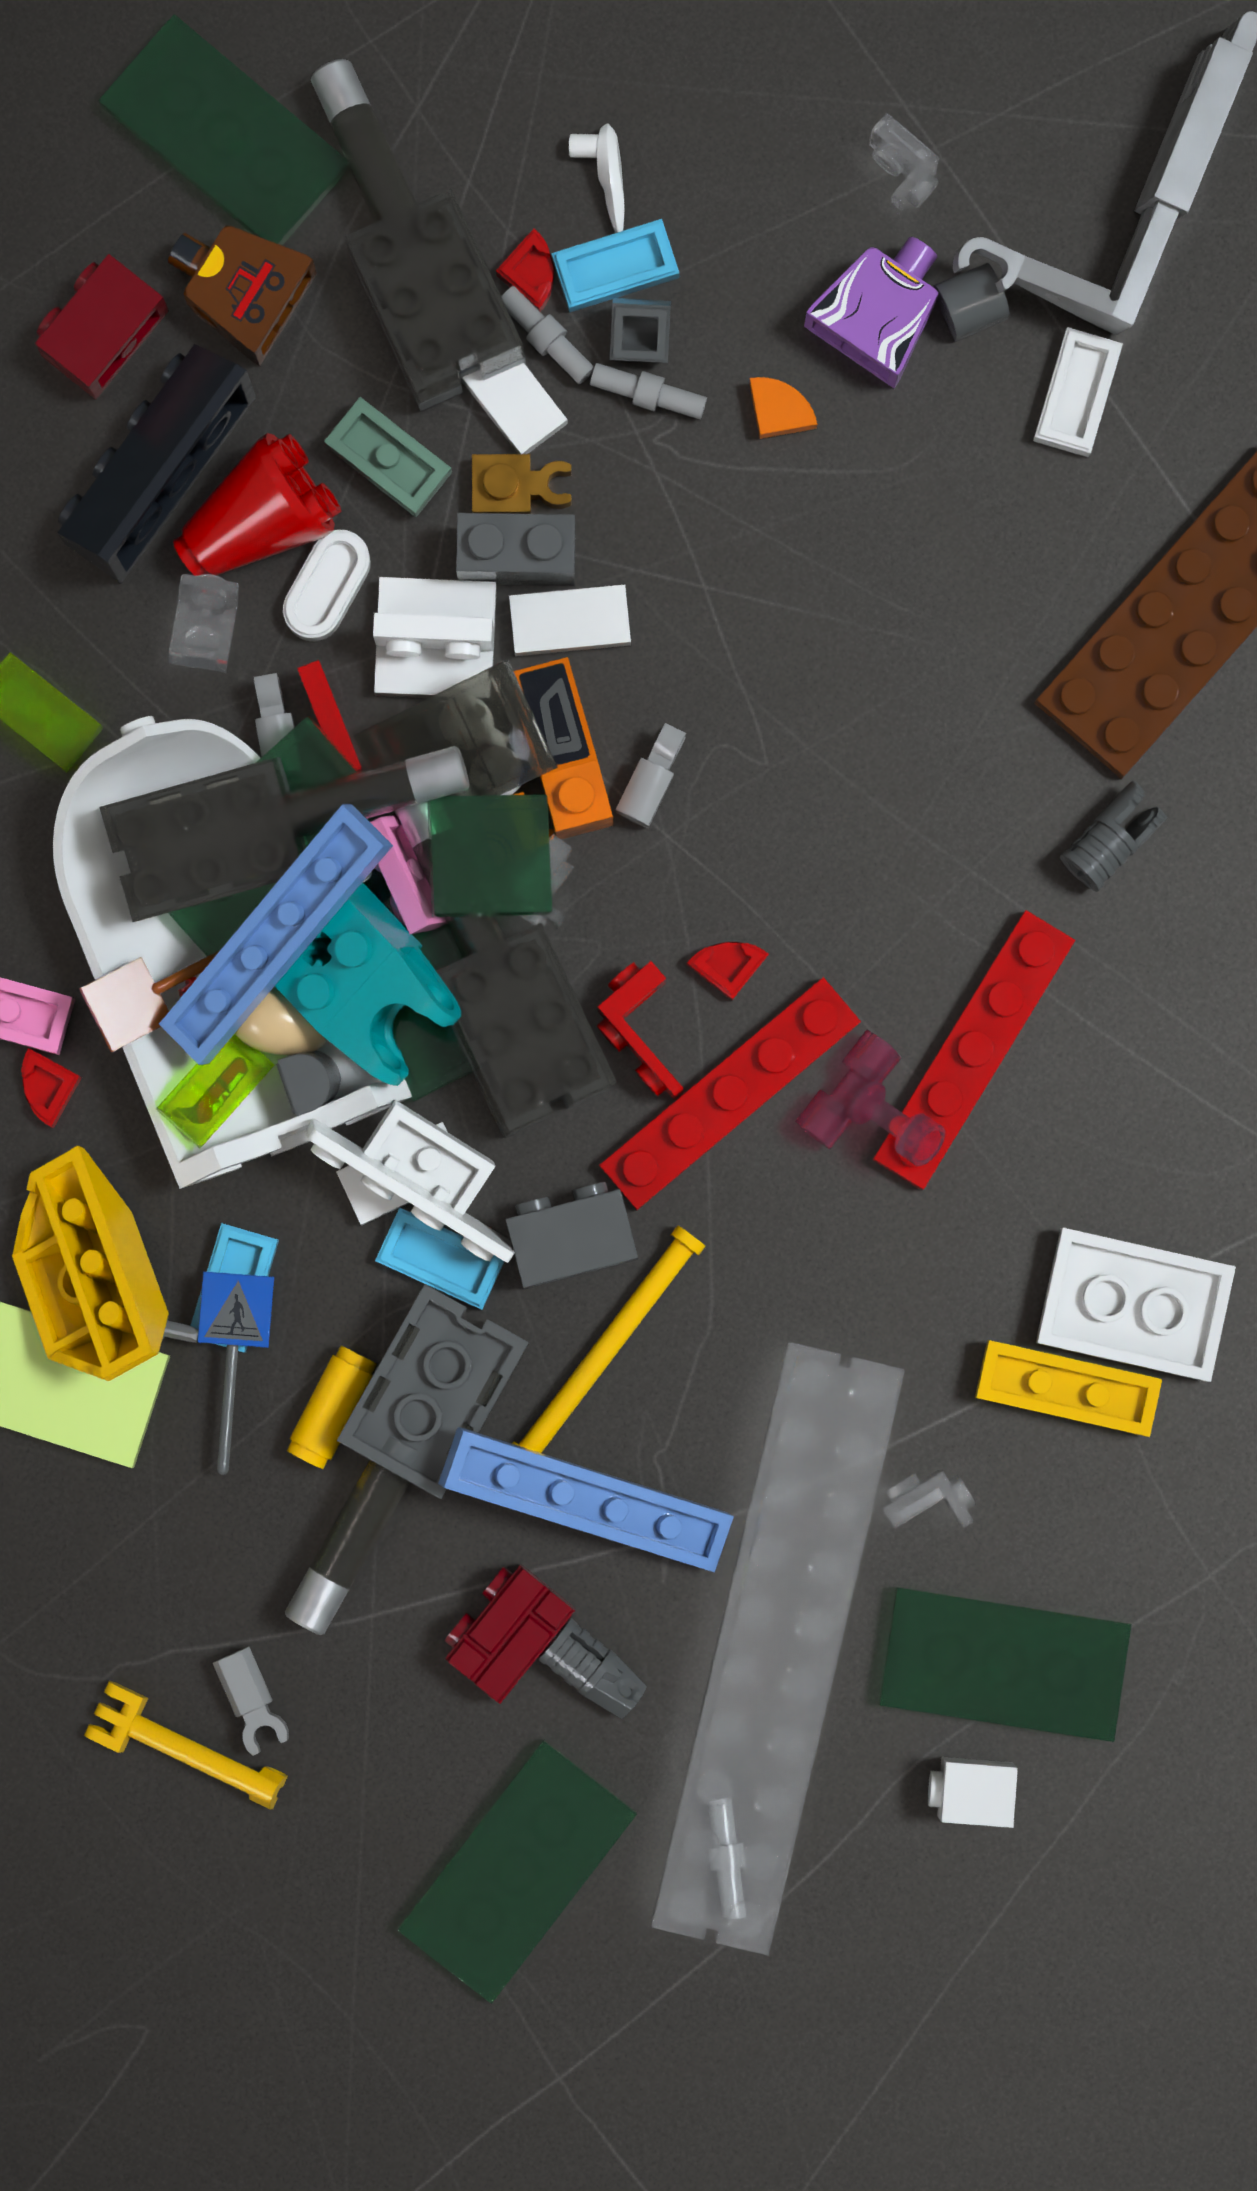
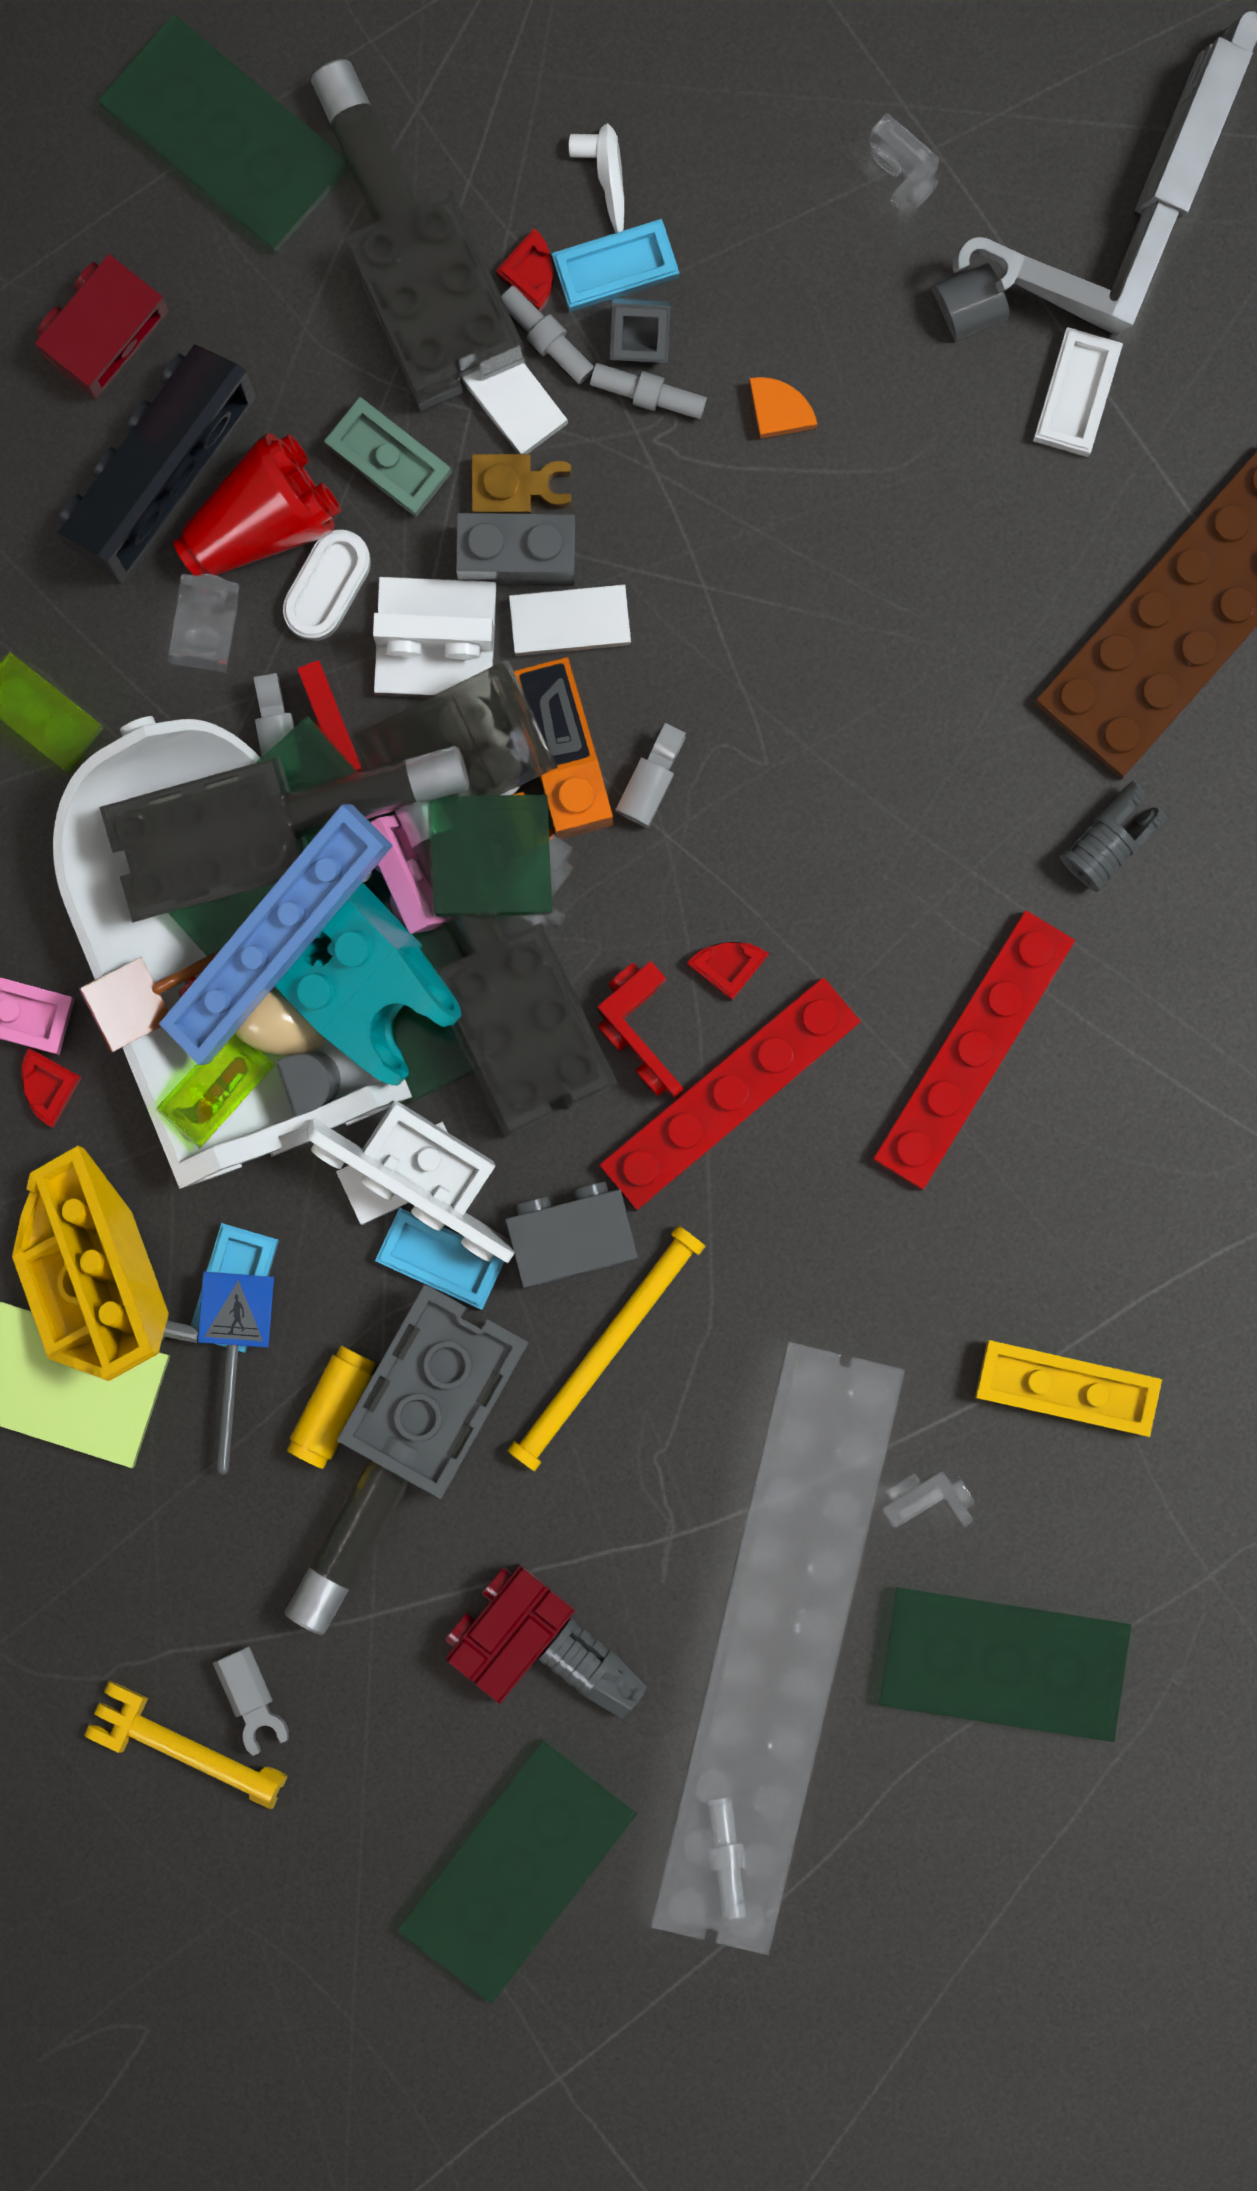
(243, 286): reddish brown torso -> none
(585, 1499): medium blue plate -> none
(862, 1098): clear pink bar -> none
(878, 309): medium lavender torso -> none
(974, 1792): white brick -> none
(1135, 1304): white plate -> none

